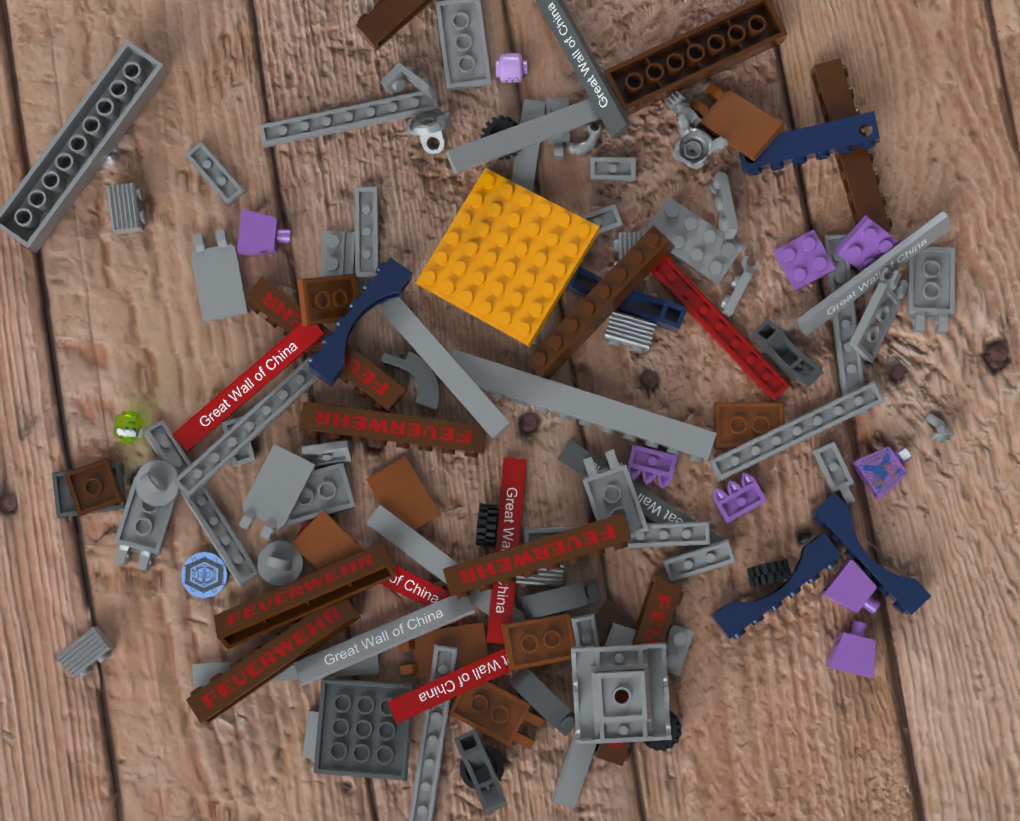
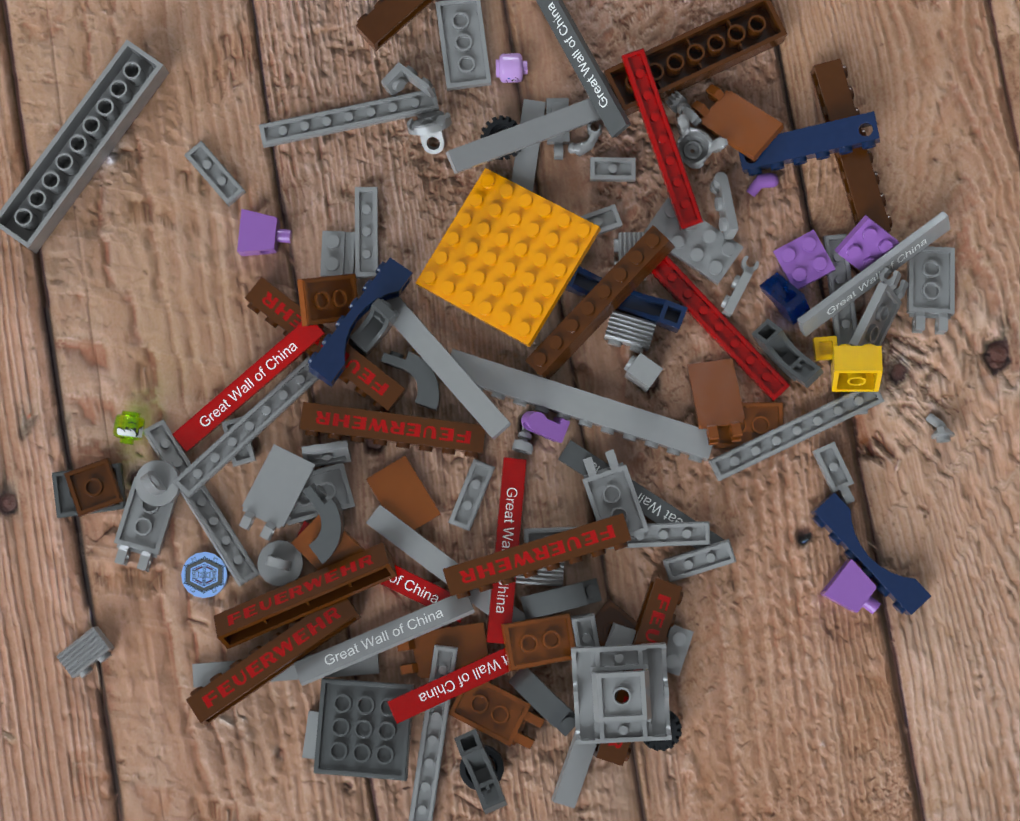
(126, 208): light grey brick -> none
(218, 278): light grey tile -> none
(331, 522): none -> dark grey arch
(374, 327): none -> dark grey arch
(471, 494): none -> light grey tile
(486, 524): black tyre -> none
(522, 445): none -> light grey piece
(538, 423): none -> medium lavender leg
(642, 371): none -> light grey brick
(652, 464): medium lavender plate -> none
(661, 138): none -> red tile
(716, 398): none -> dark orange tile
(739, 499): medium lavender plate -> none
(764, 180): none -> medium lavender arm
(769, 572): black tyre -> none
(786, 297): none -> clear blue arch
(814, 557): dark blue arch -> none
(824, 347): none -> yellow plate
(853, 652): medium lavender torso -> none
(856, 368): none -> yellow brick
(882, 469): torso -> none

